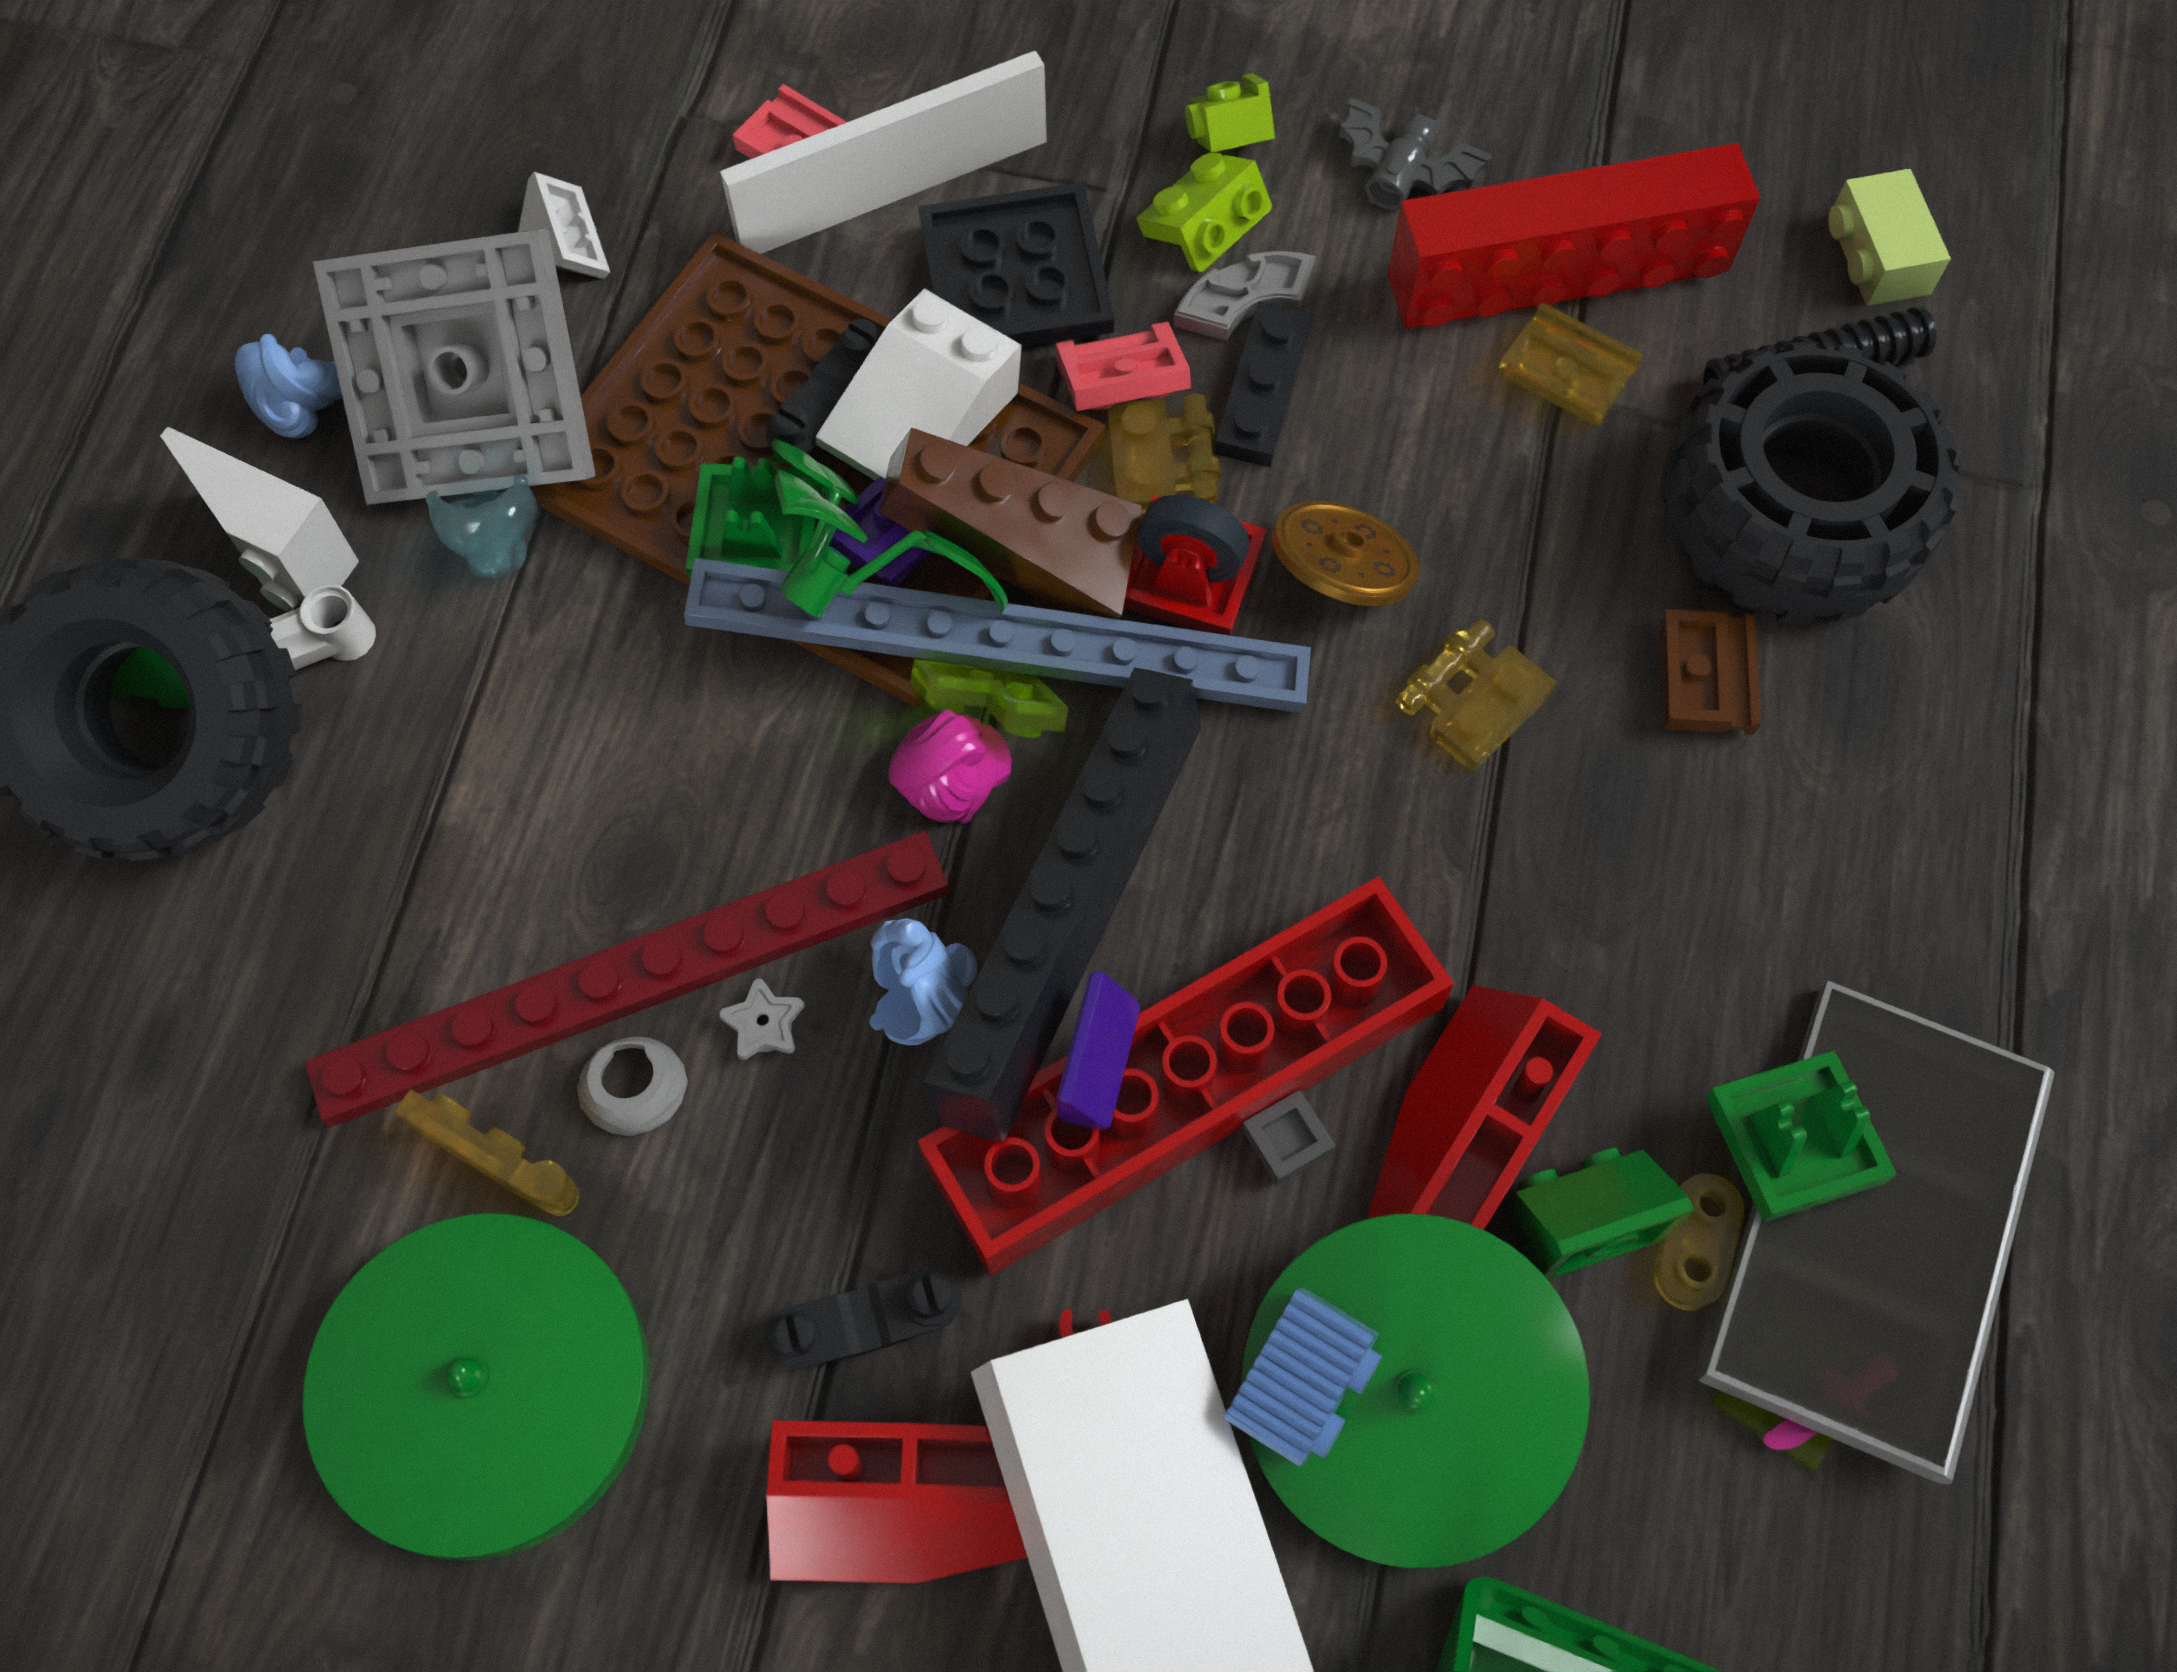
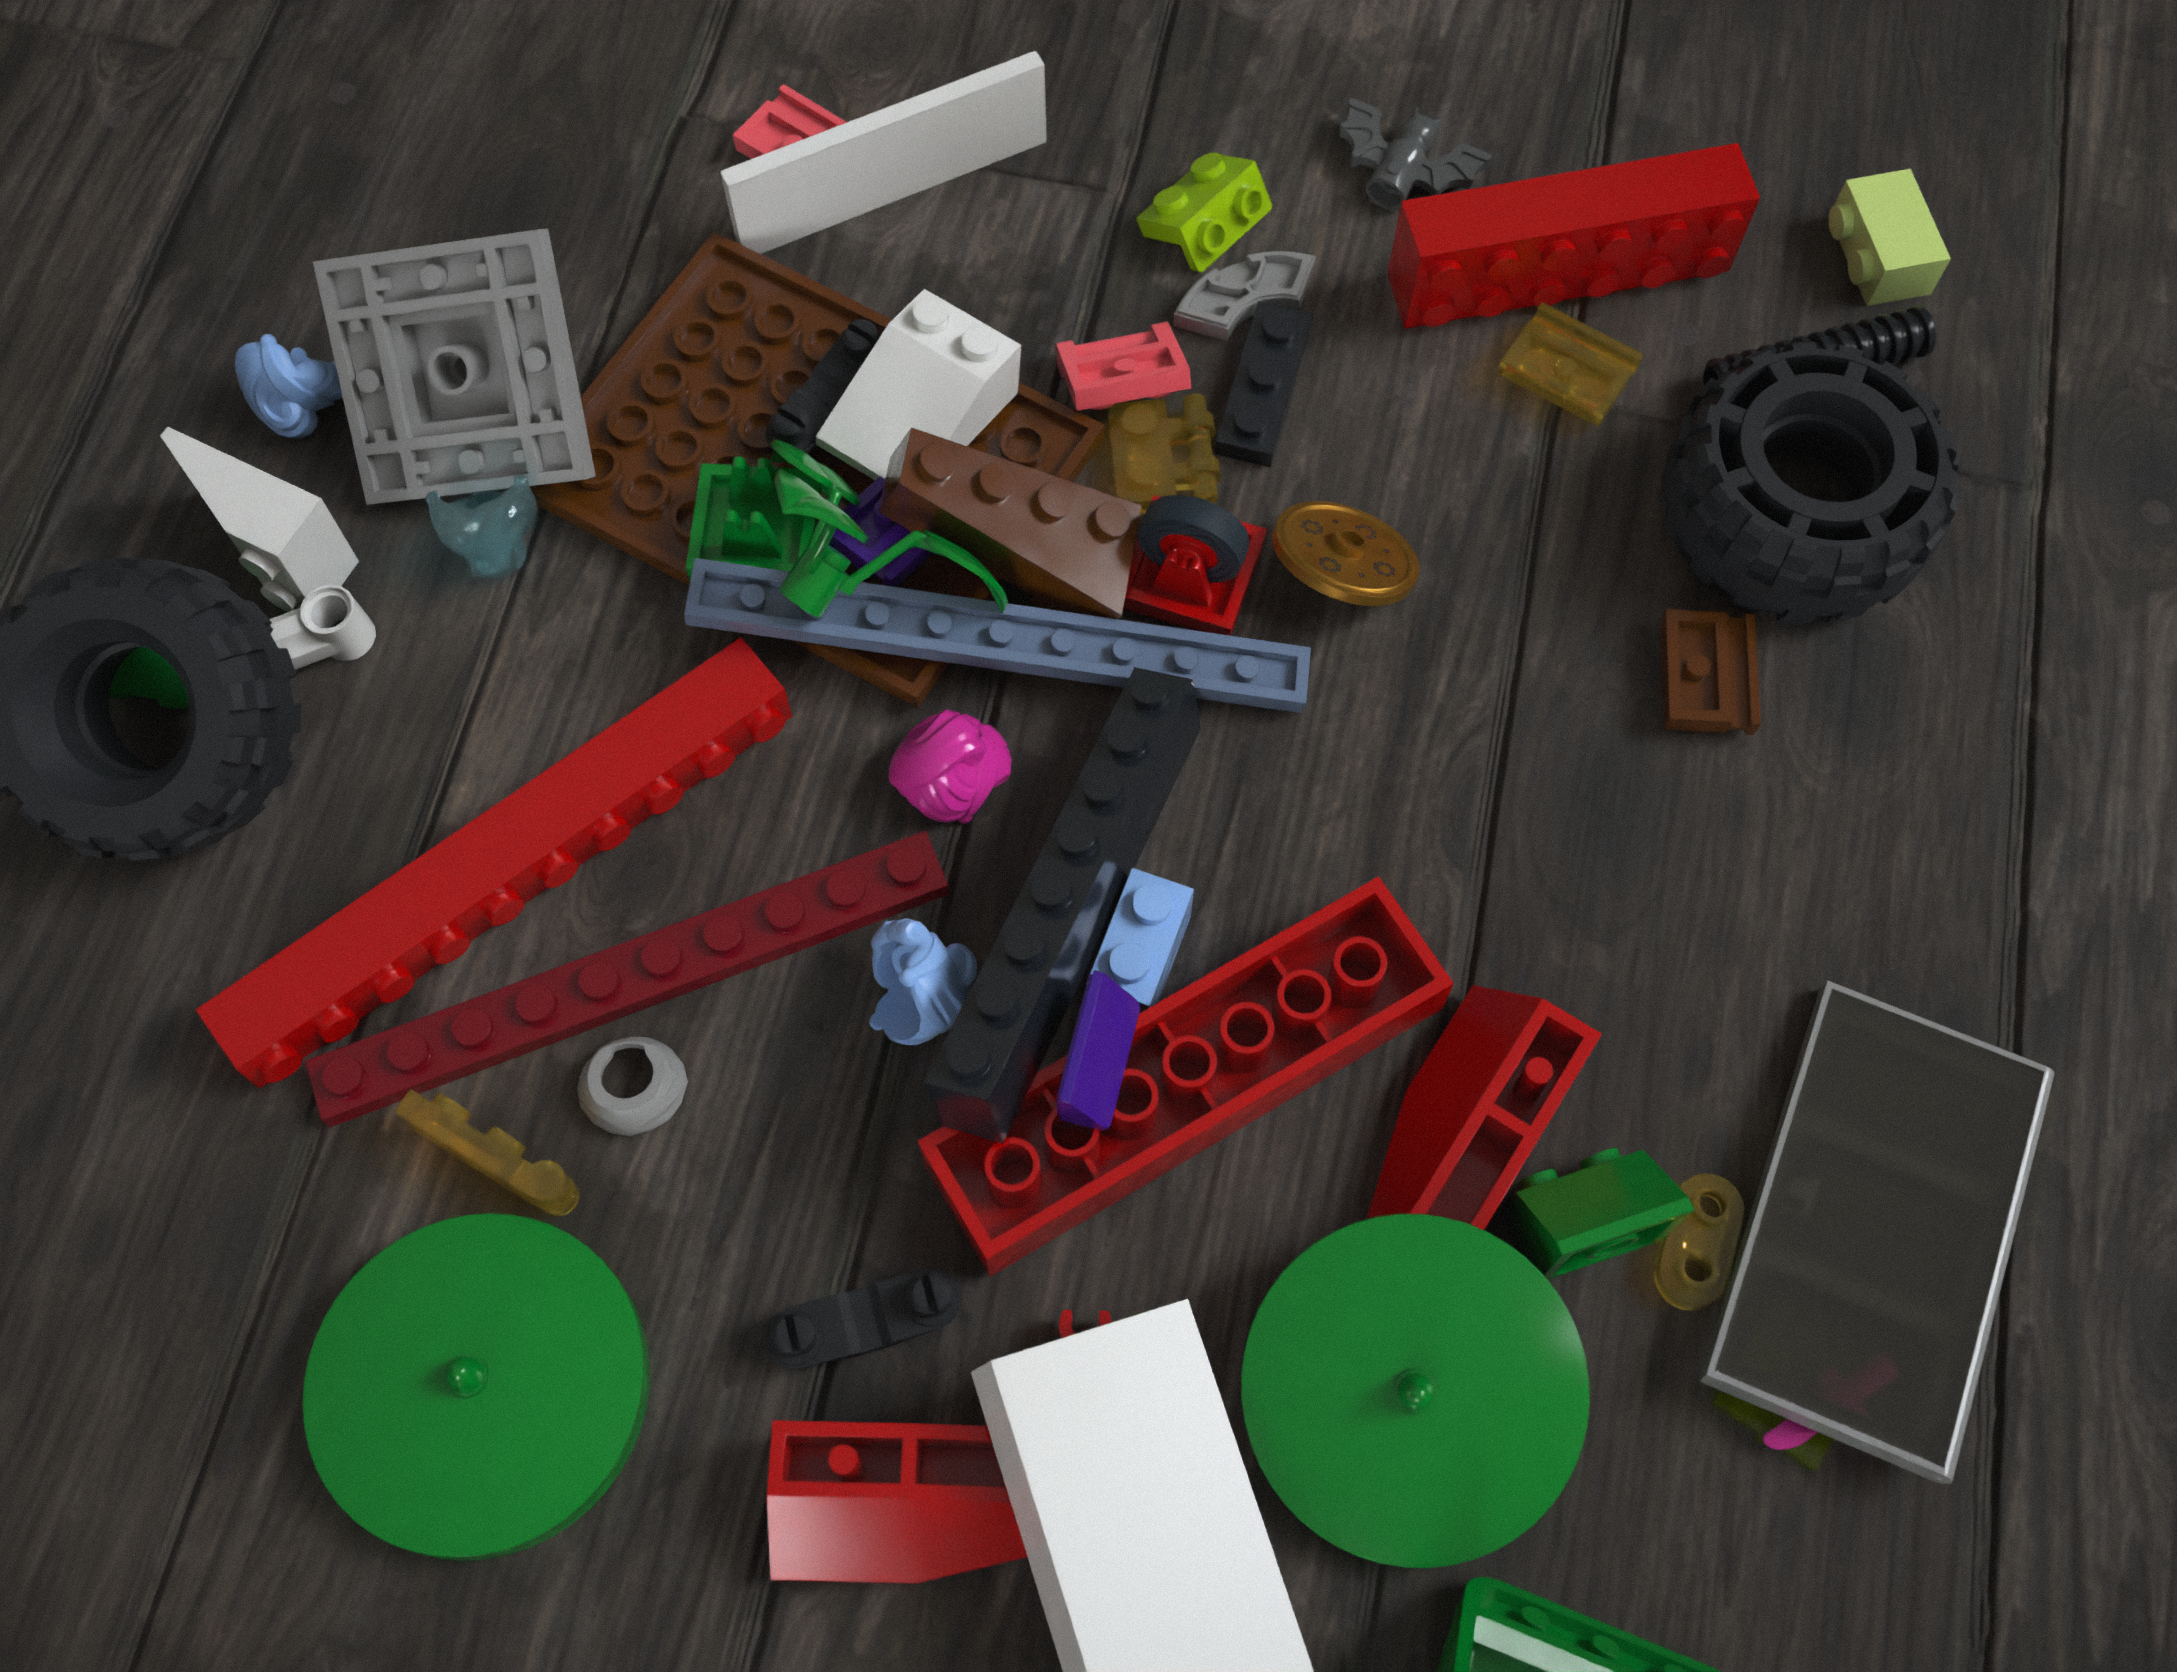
(495, 865): none -> red brick
(571, 229): white slope -> none
(766, 1038): light grey plate -> none
(1014, 698): clear neon green plate -> none
(1021, 263): black plate -> none
(1145, 935): none -> light blue brick
(1231, 114): lime brick -> none
(1288, 1137): dark grey plate -> none
(1304, 1377): medium blue brick -> none
(1489, 708): clear yellow plate -> none
(1800, 1135): green plate -> none

